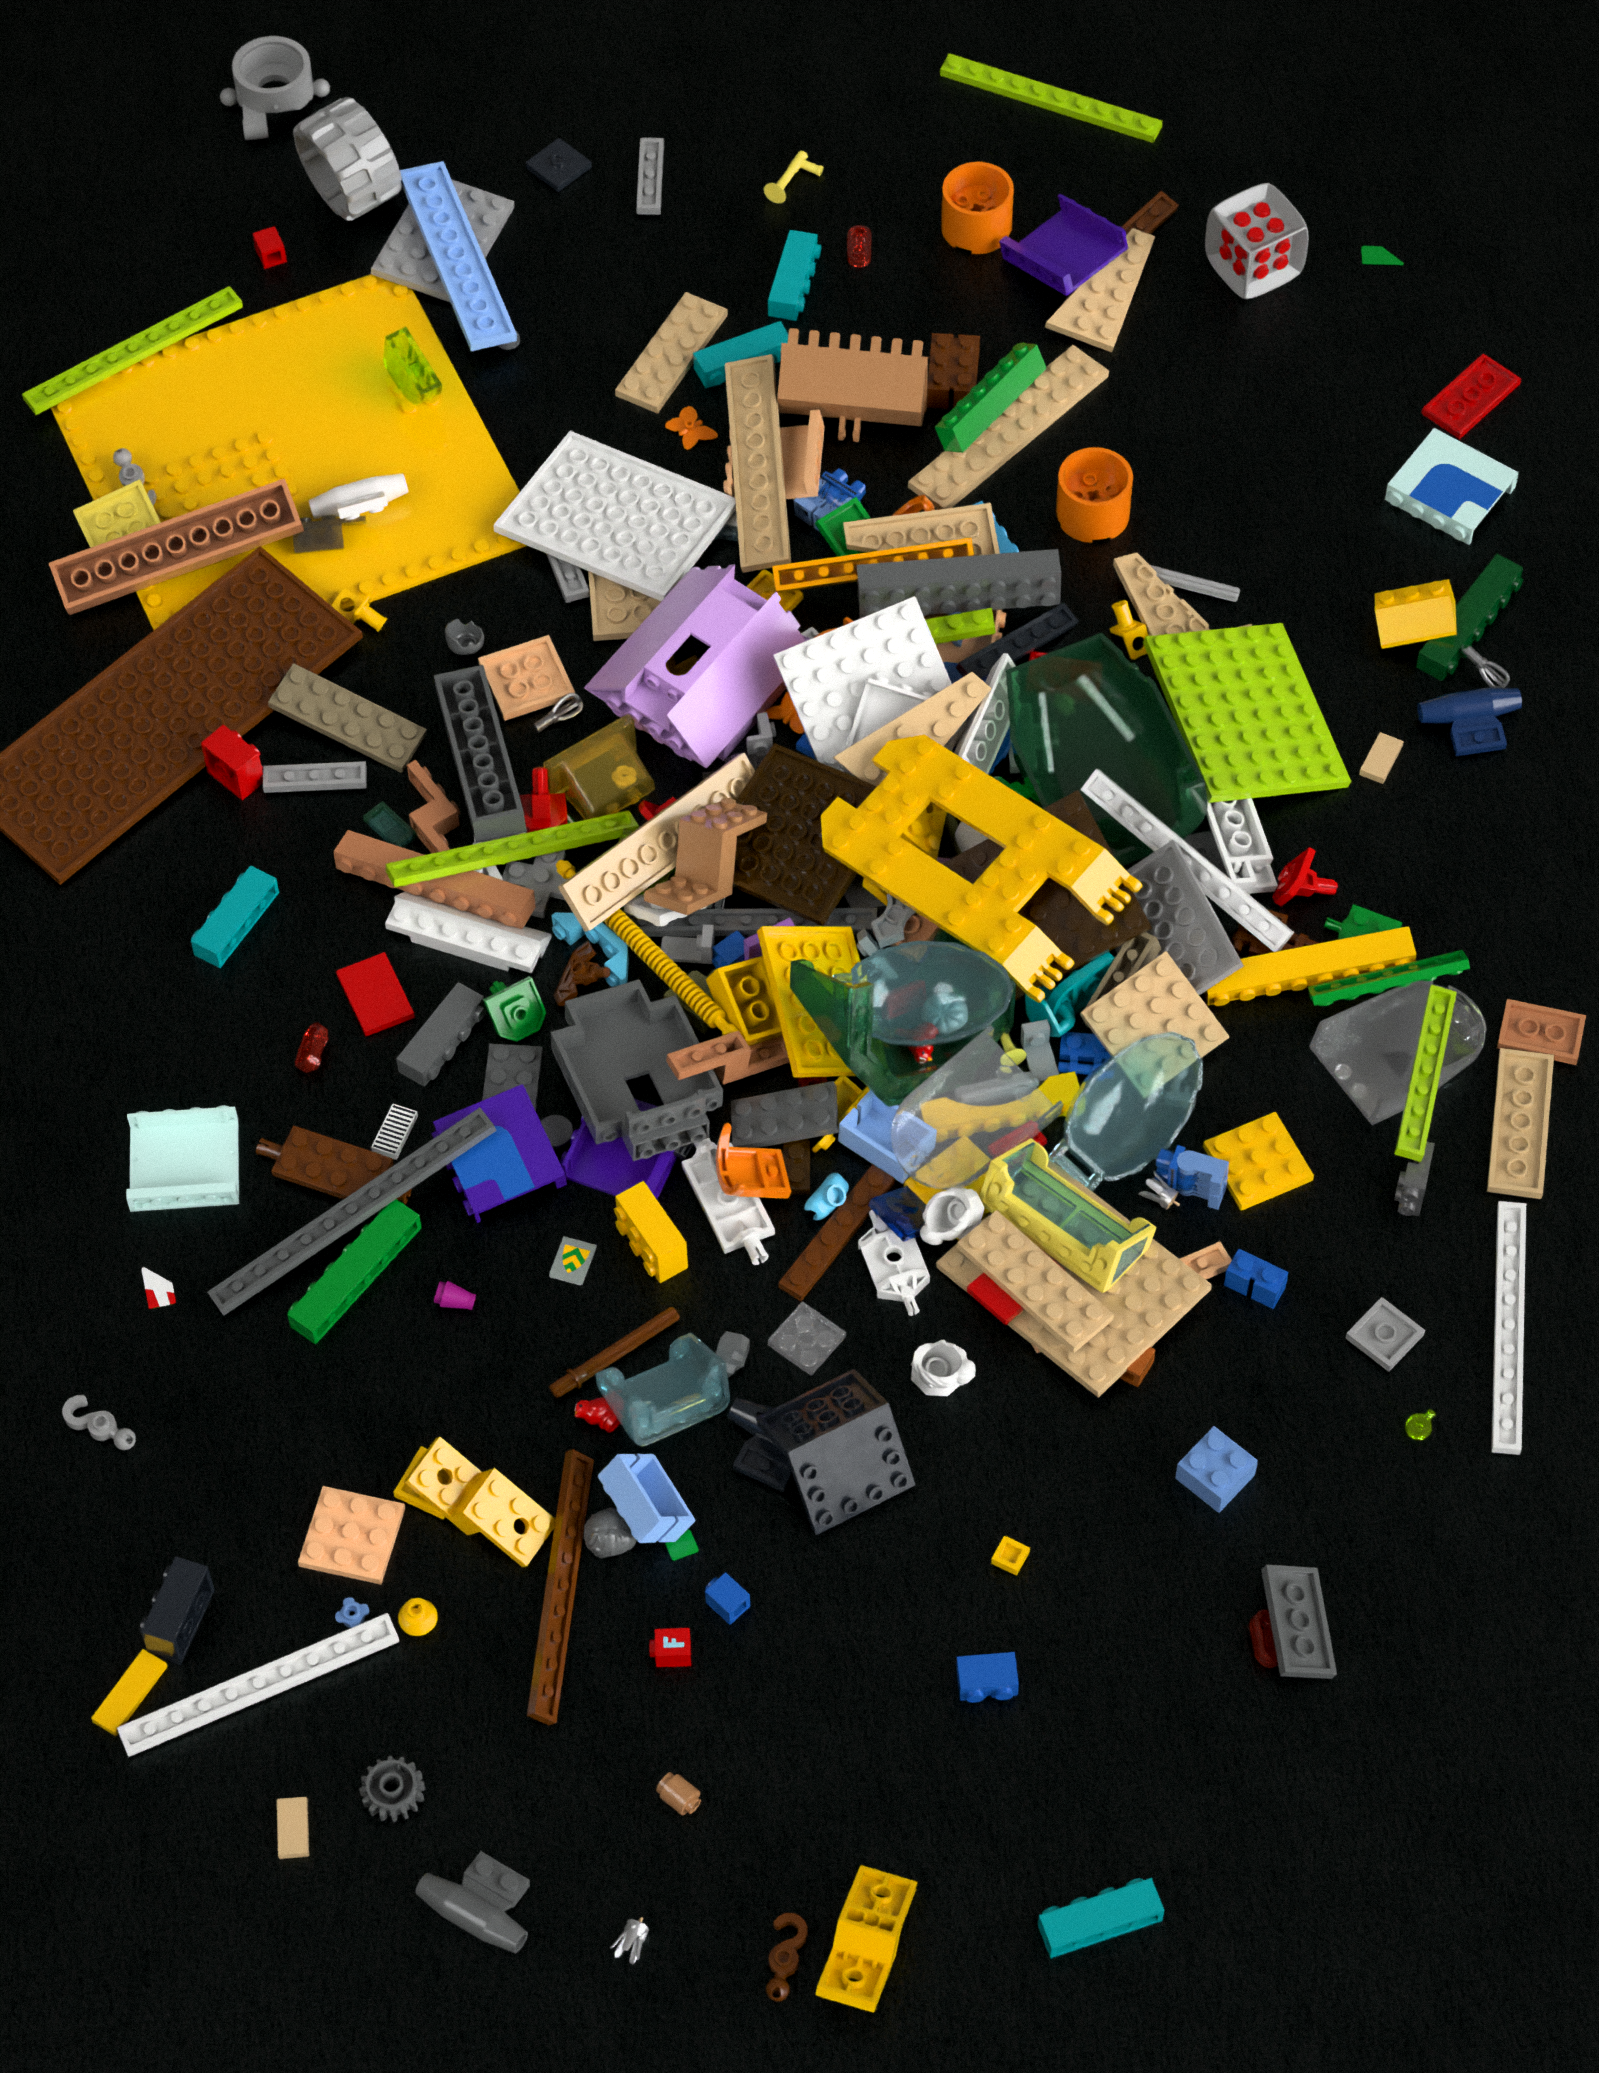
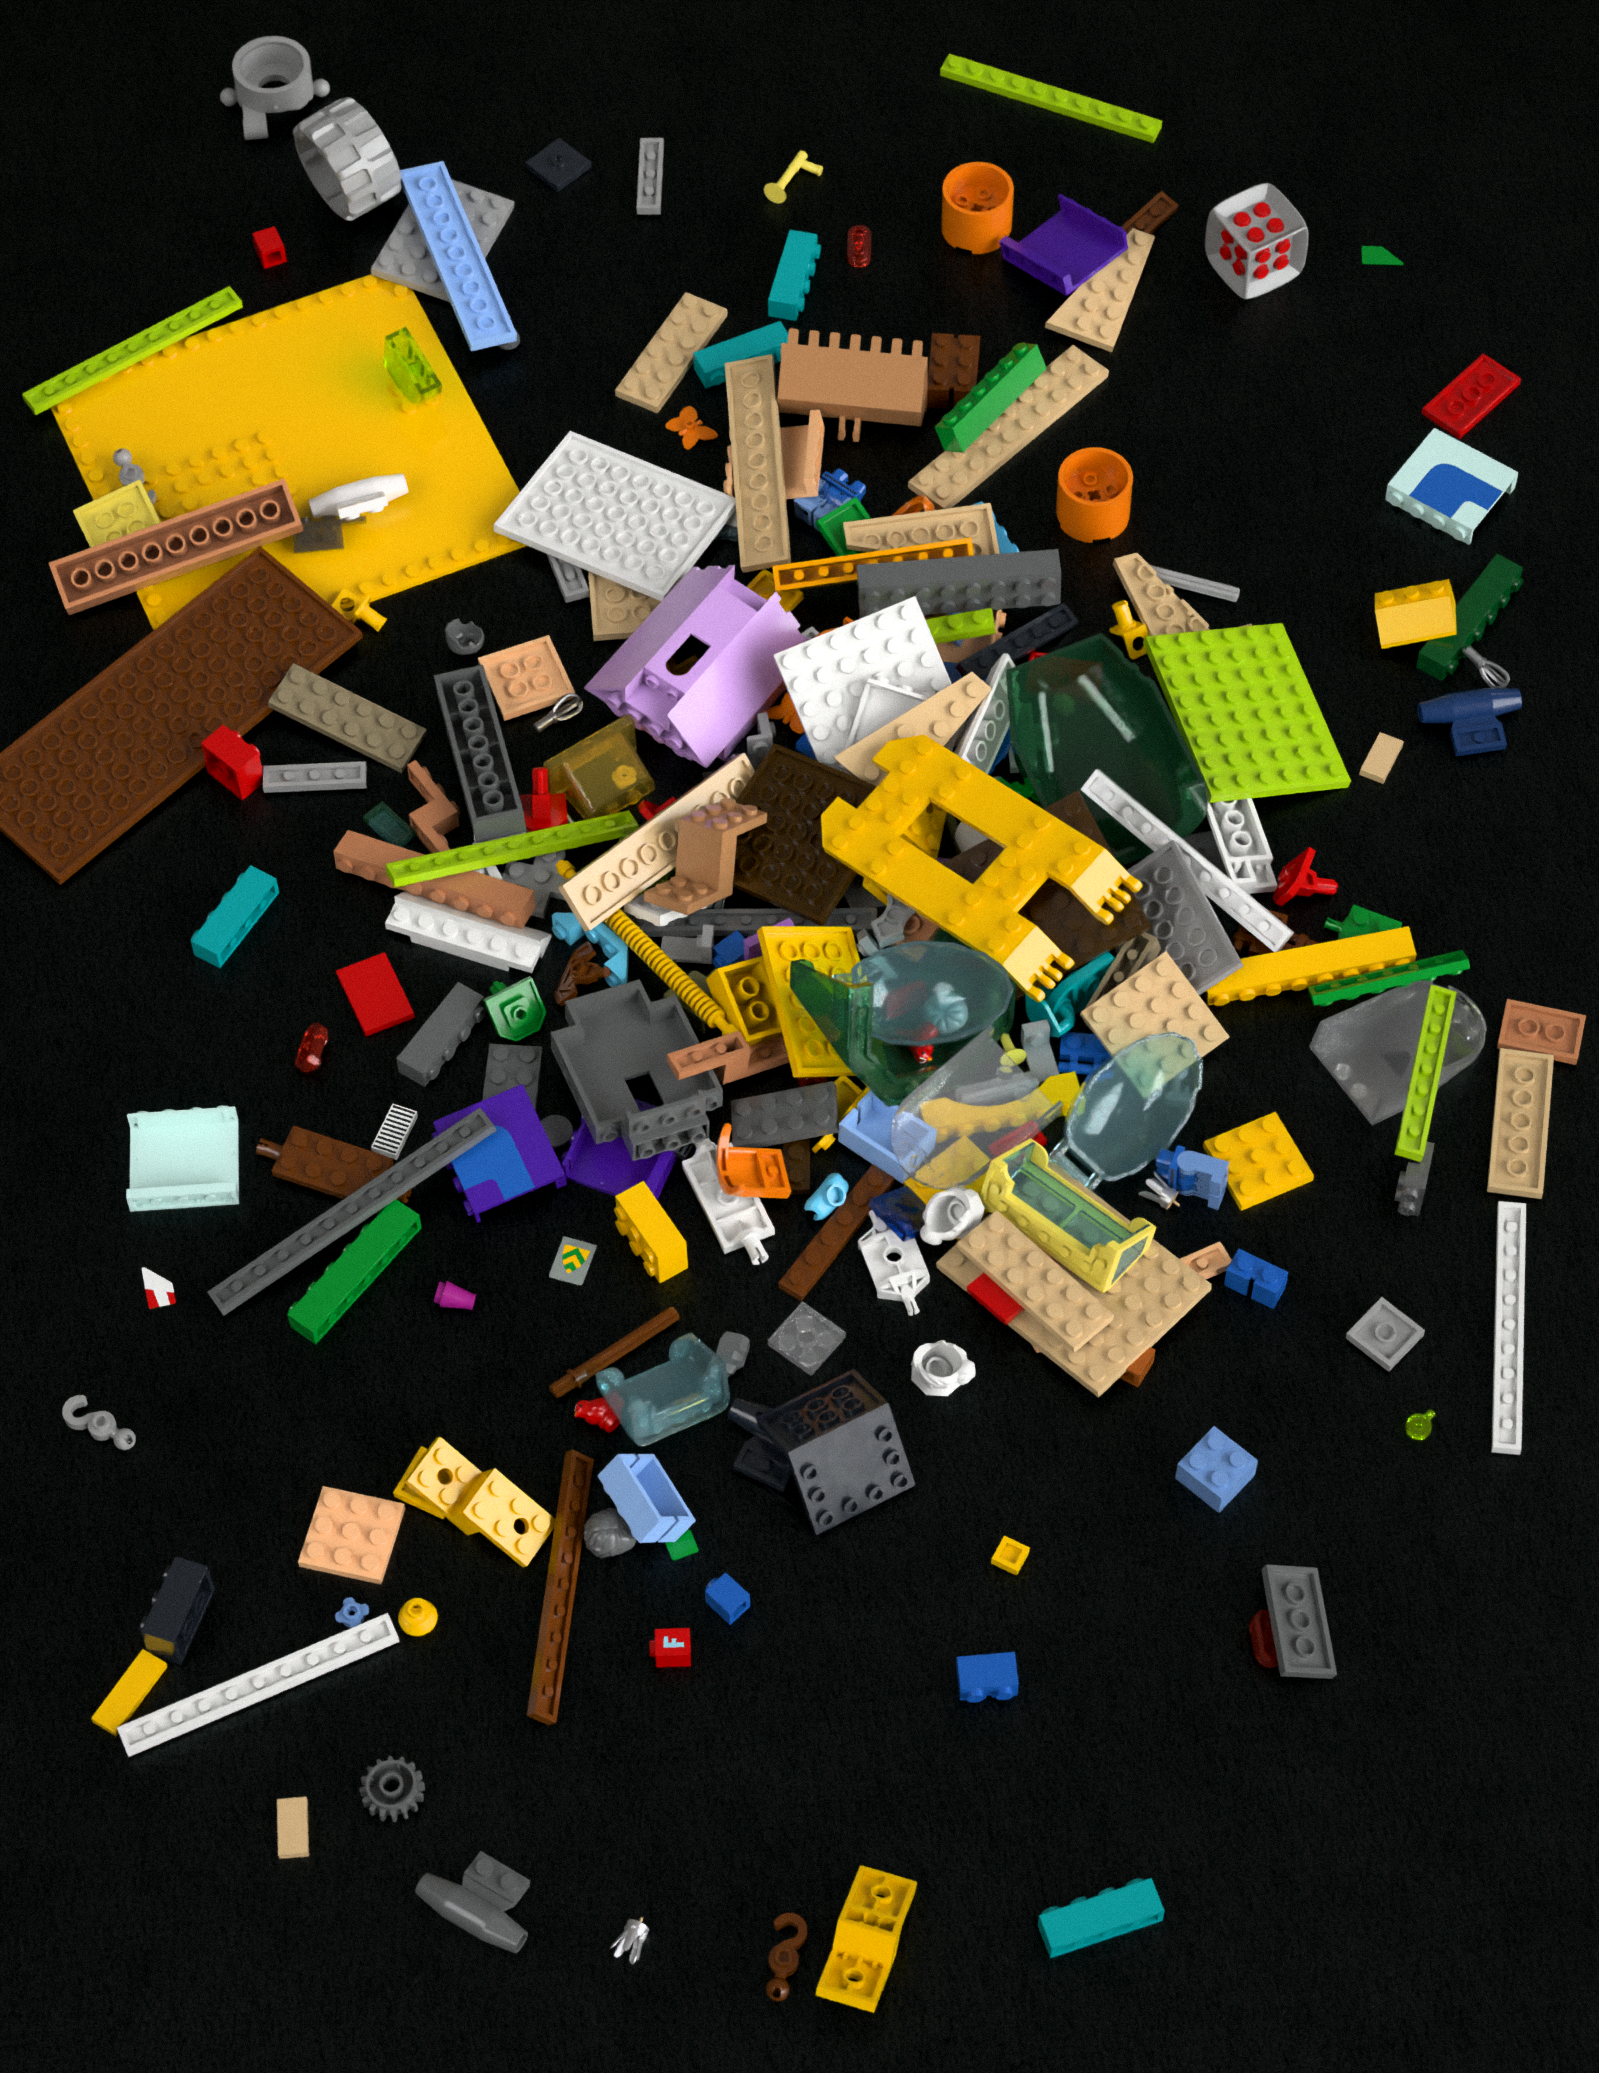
(678, 1793): medium nougat brick -> none

